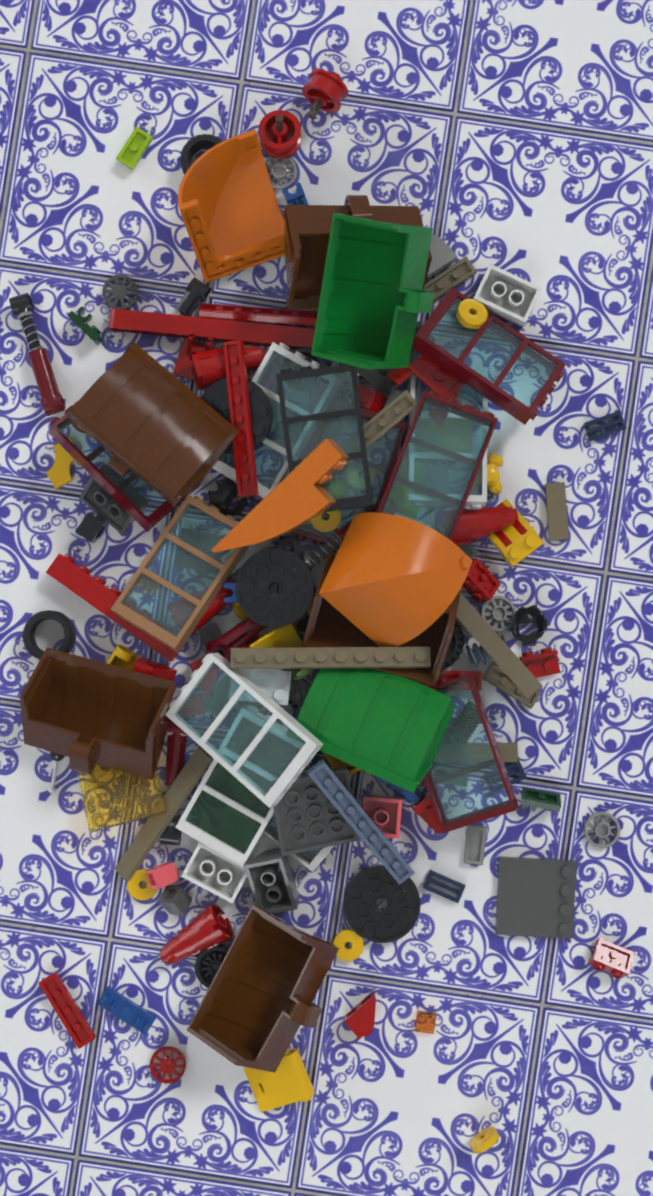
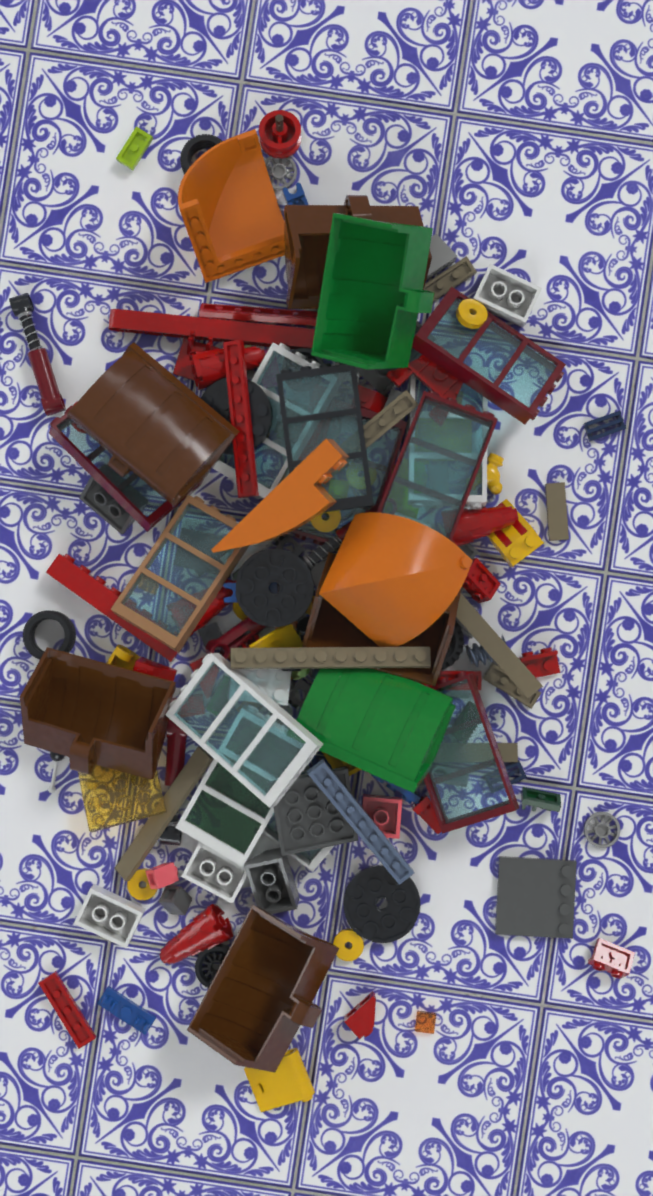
(61, 470): yellow tile -> none
(91, 527): black brick -> none
(92, 332): dark green plate -> none
(109, 916): none -> white brick
(120, 292): dark grey wheel -> none
(167, 1065): red wheel -> none
(195, 294): black piece -> none
(225, 495): black helmet -> none
(324, 92): red wheel -> none
(429, 880): dark blue tile -> none
(475, 844): light grey tile -> none
(484, 1140): yellow piece -> none
(498, 613): light grey wheel -> none
(529, 615): black helmet -> none

